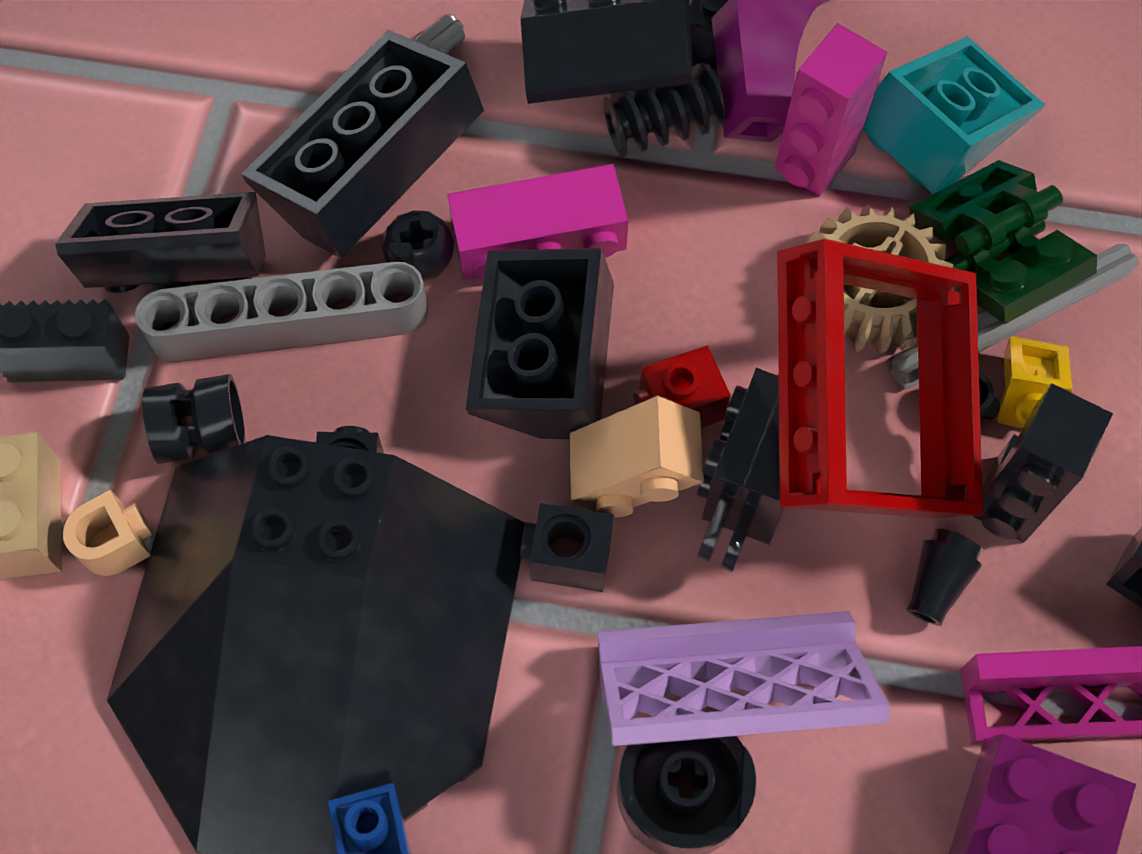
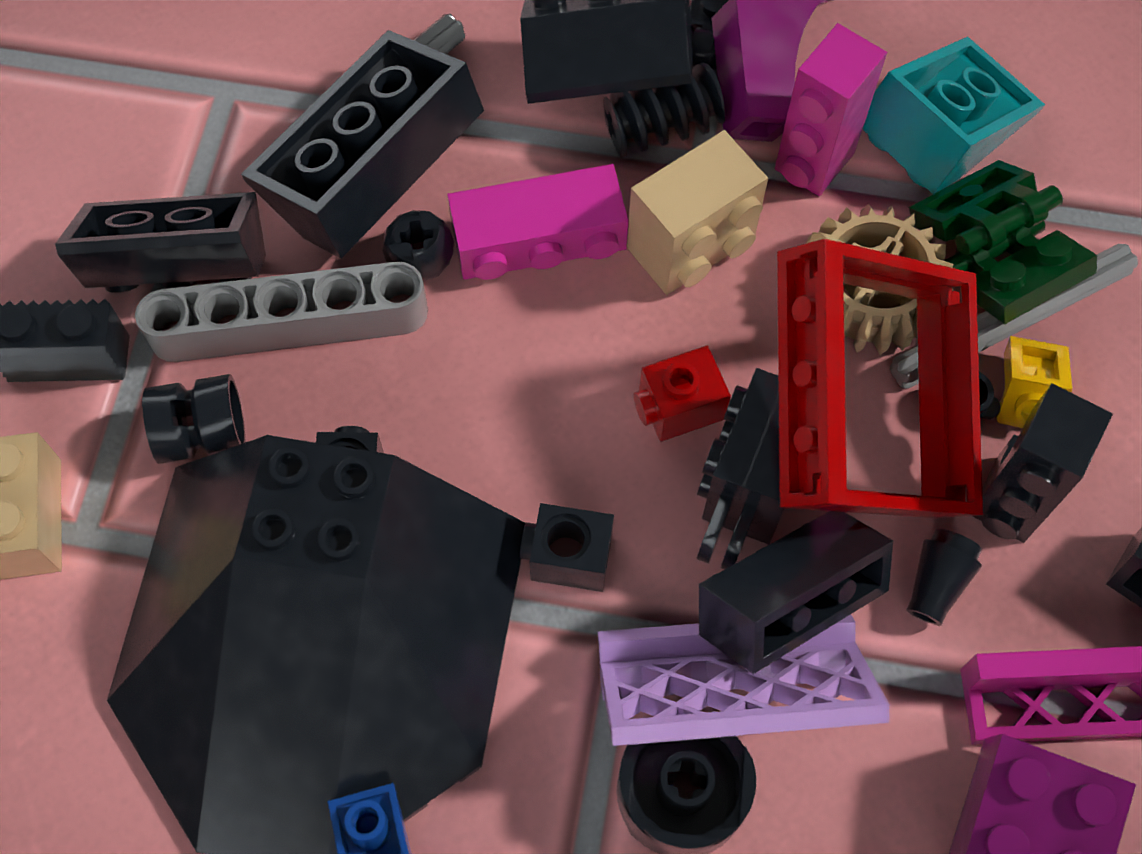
(107, 535): light nougat plate -> none
(542, 341): black slope -> none
(636, 457): light nougat brick -> none
(696, 212): none -> tan brick
(794, 589): none -> black brick

